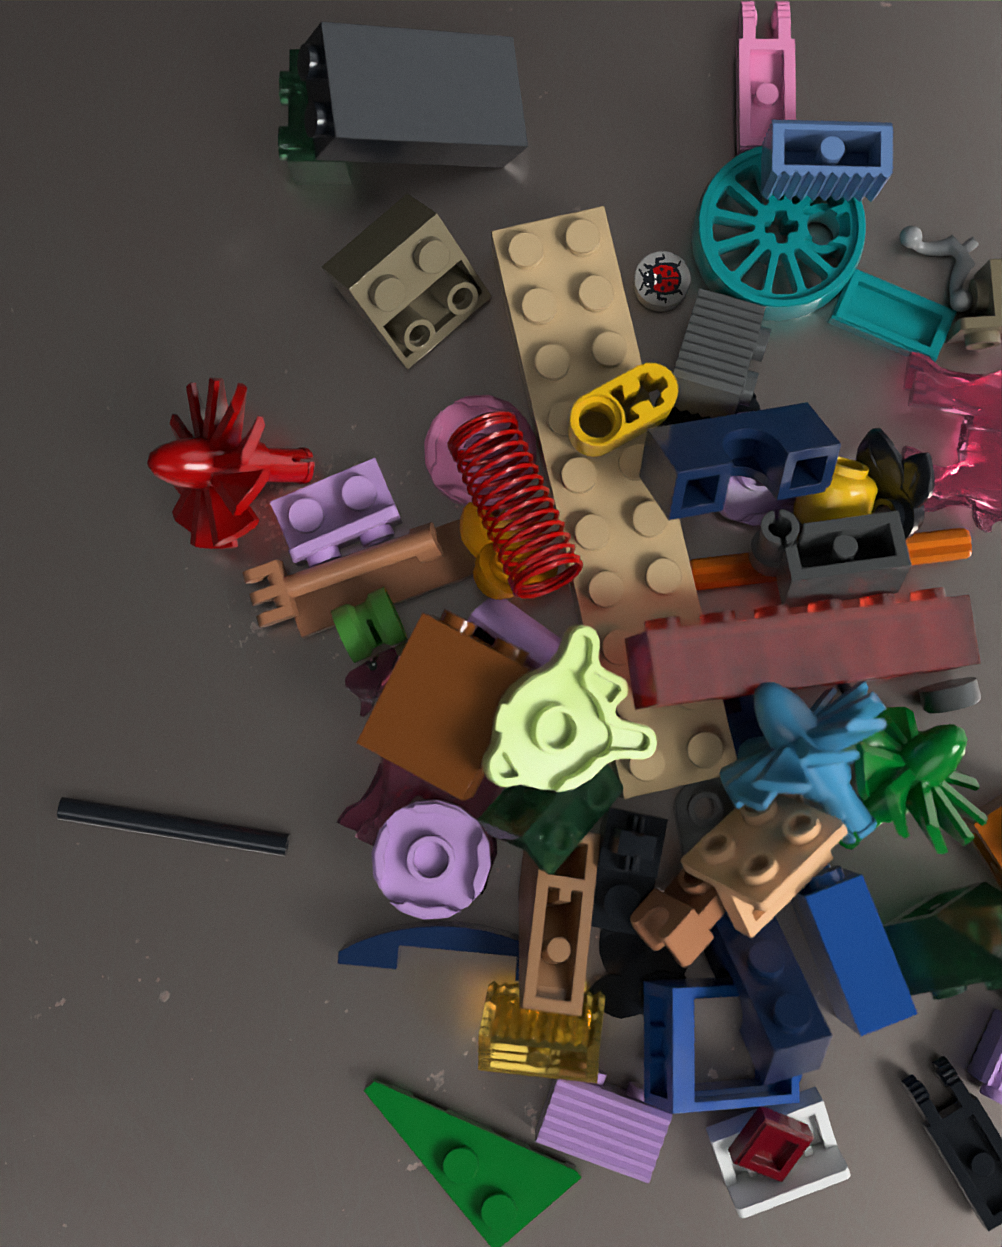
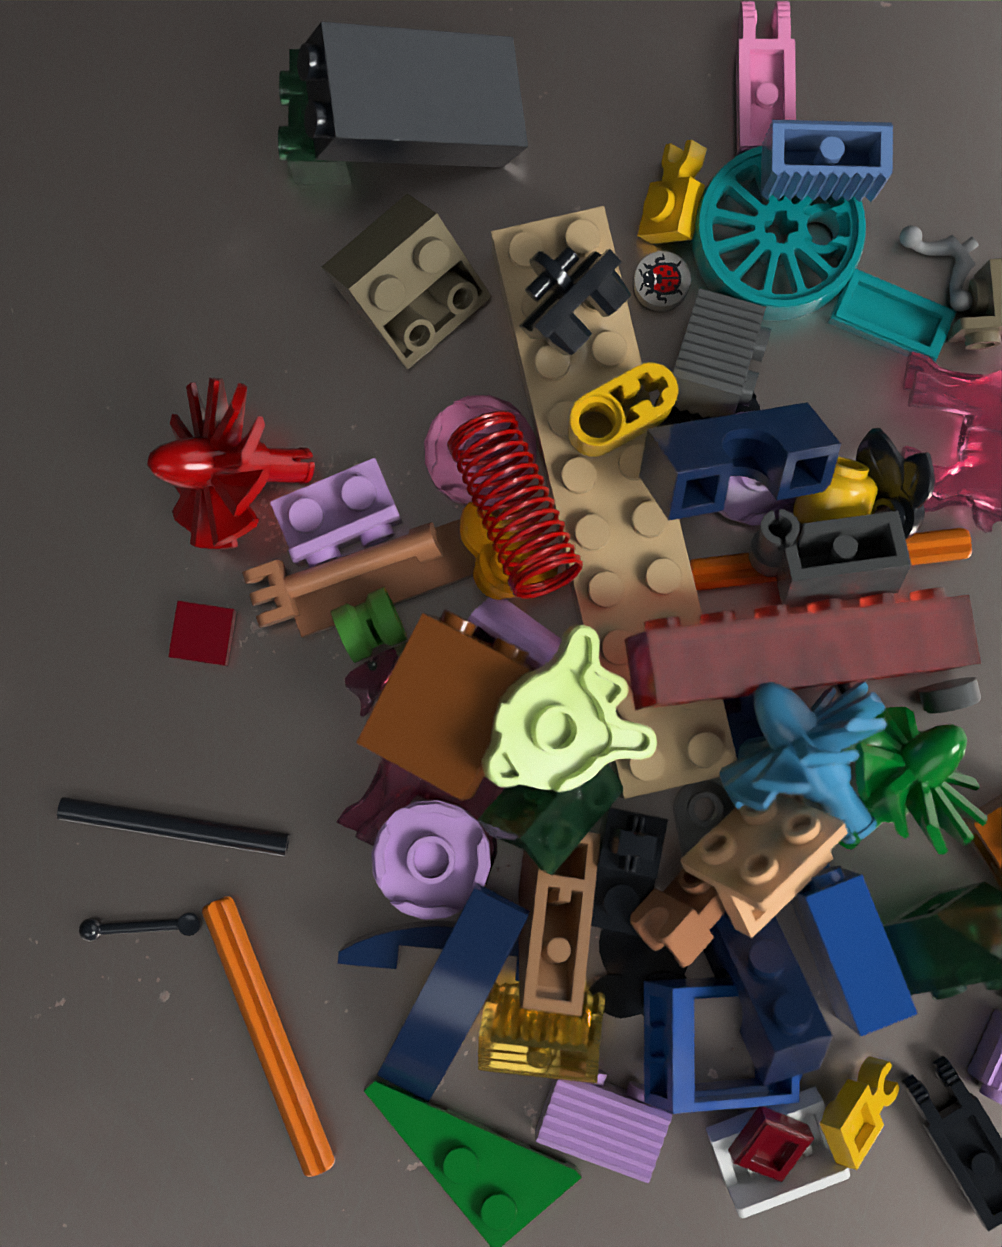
(187, 924): none -> black hinge
(202, 633): none -> dark red tile
(268, 1036): none -> orange axle
(454, 992): none -> dark blue slope
(591, 280): none -> black hips
(674, 201): none -> yellow plate
(854, 1116): none -> yellow plate

